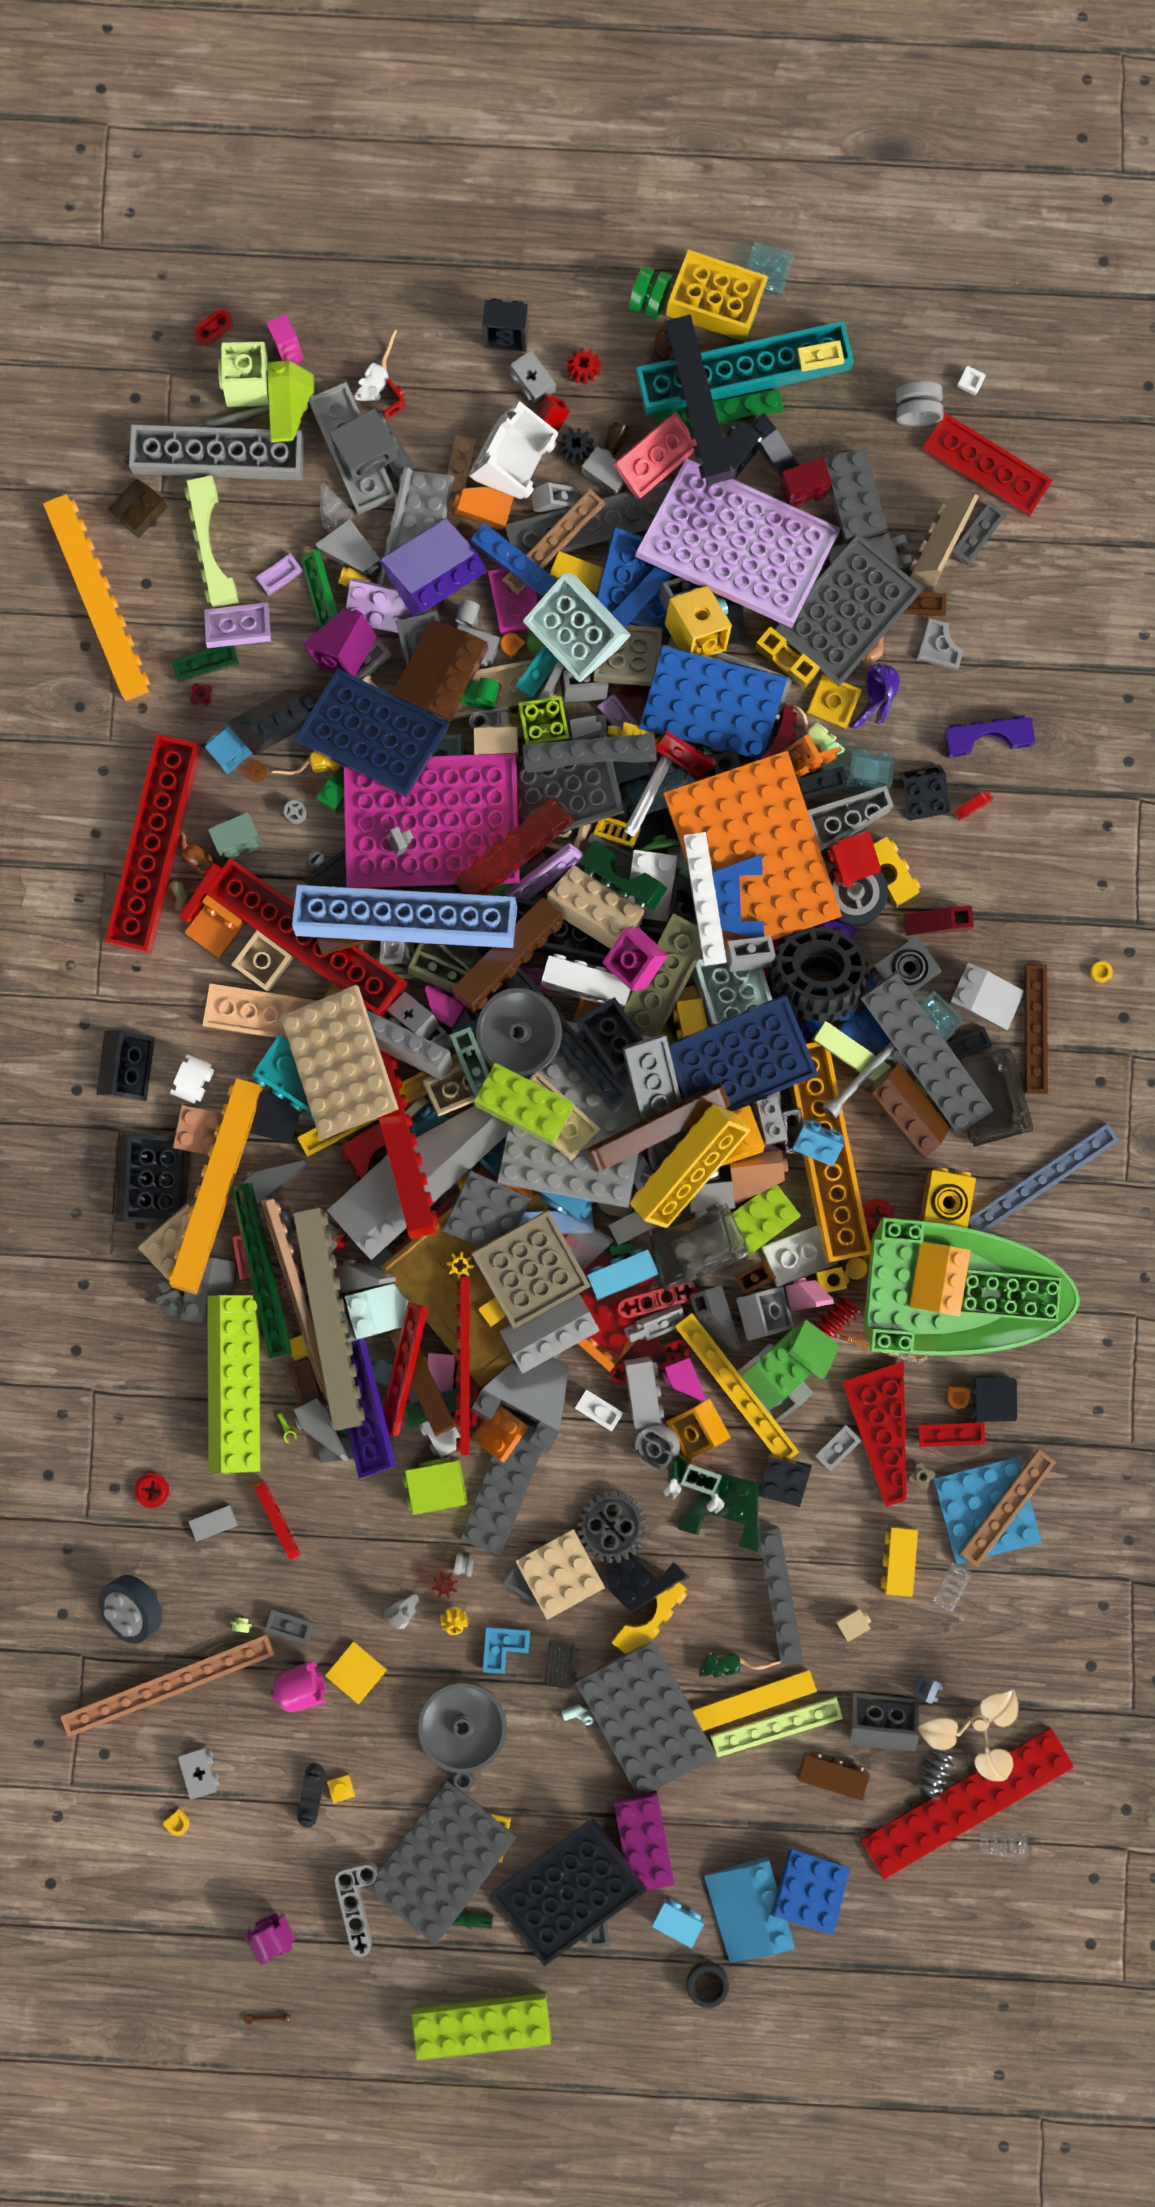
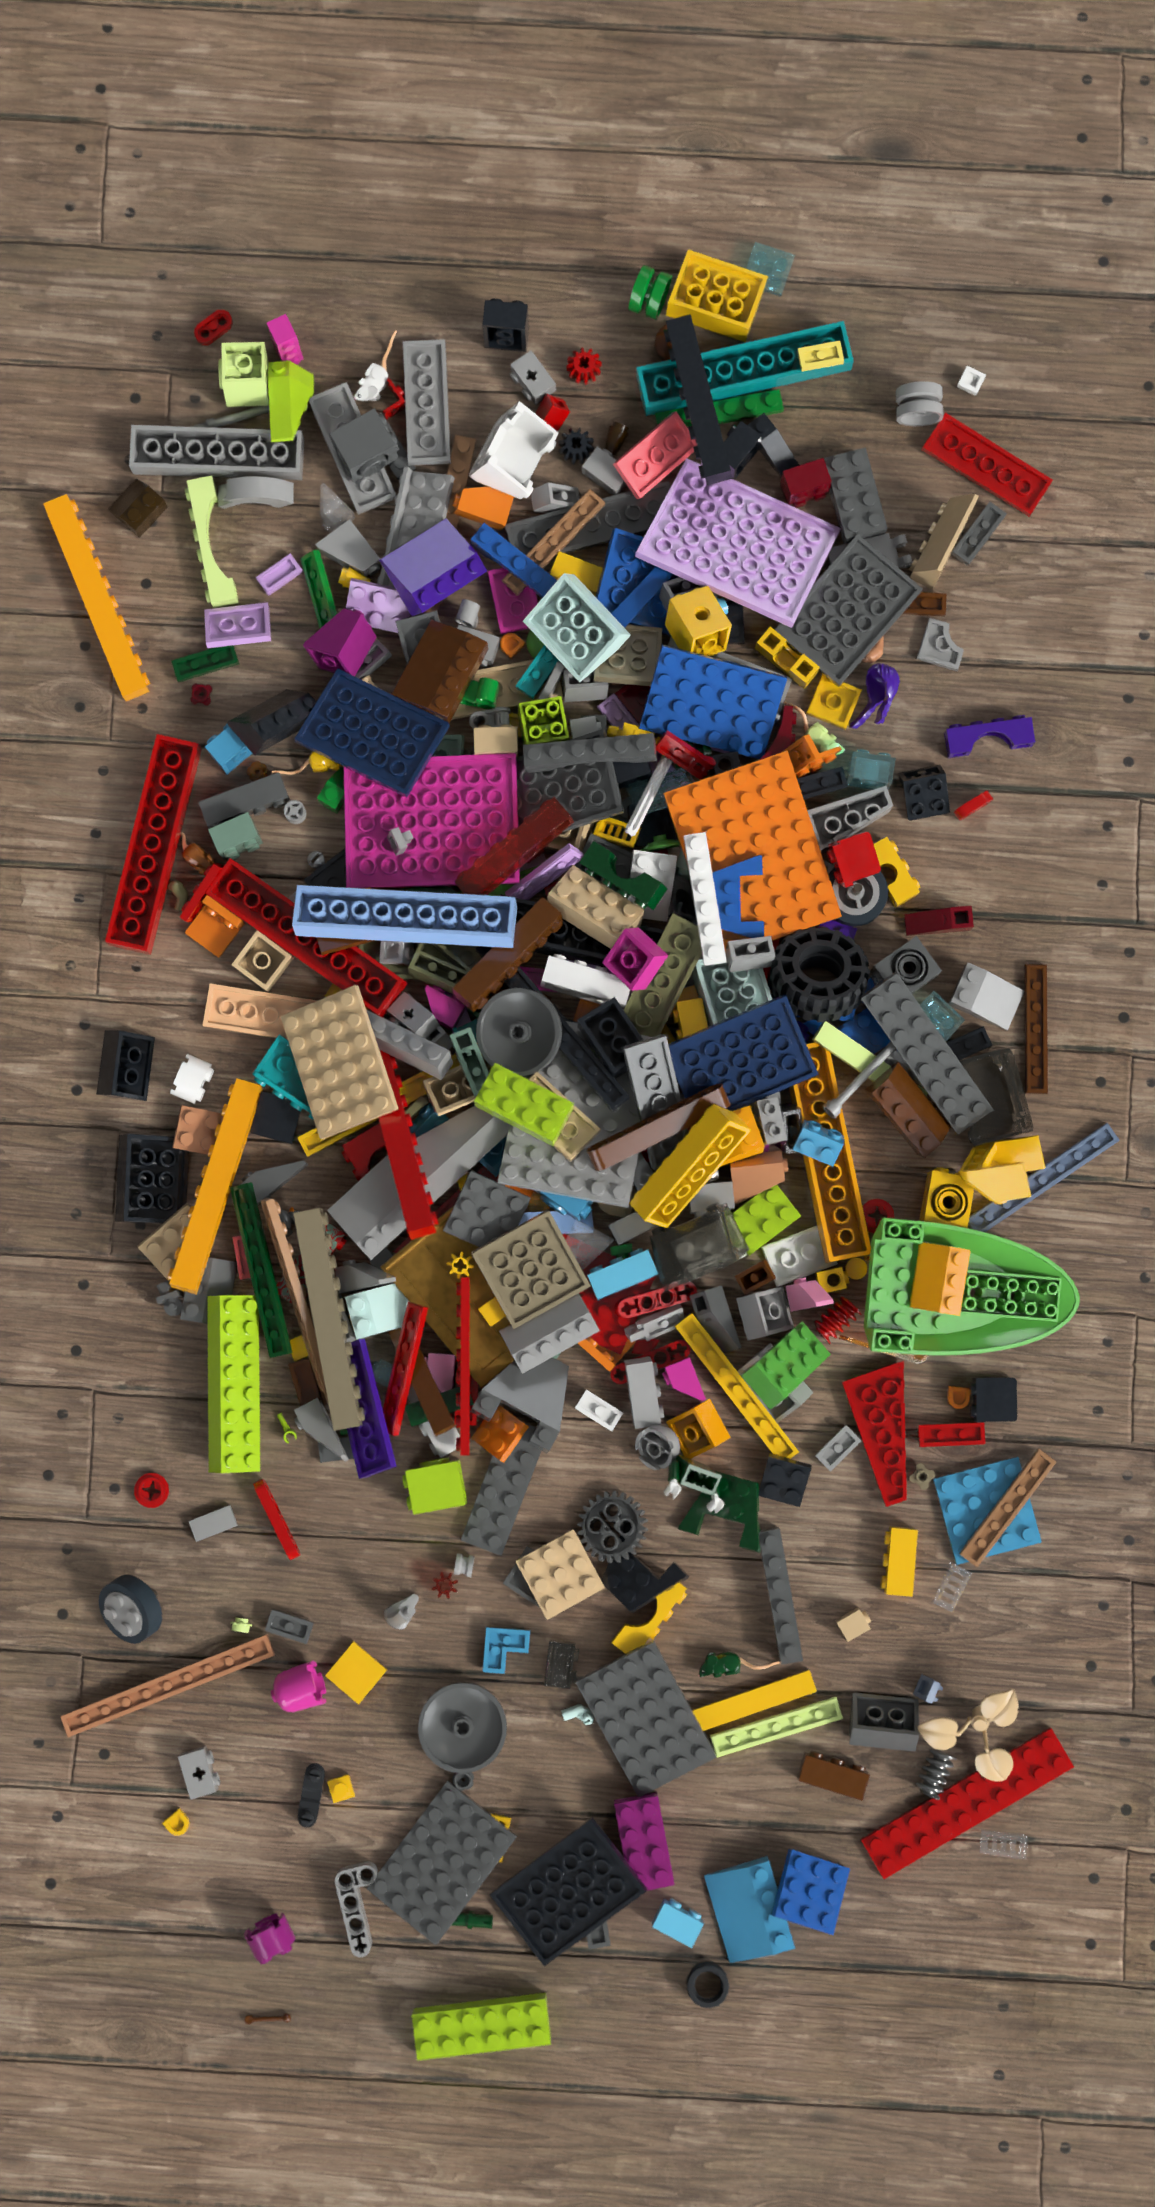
(249, 798): none -> dark grey brick
(255, 490): none -> light grey arch
(426, 402): none -> light grey plate
(453, 1620): yellow gear -> none
(813, 1349): bright green tile -> none
(1001, 1167): none -> yellow windscreen
(1101, 971): yellow tile -> none

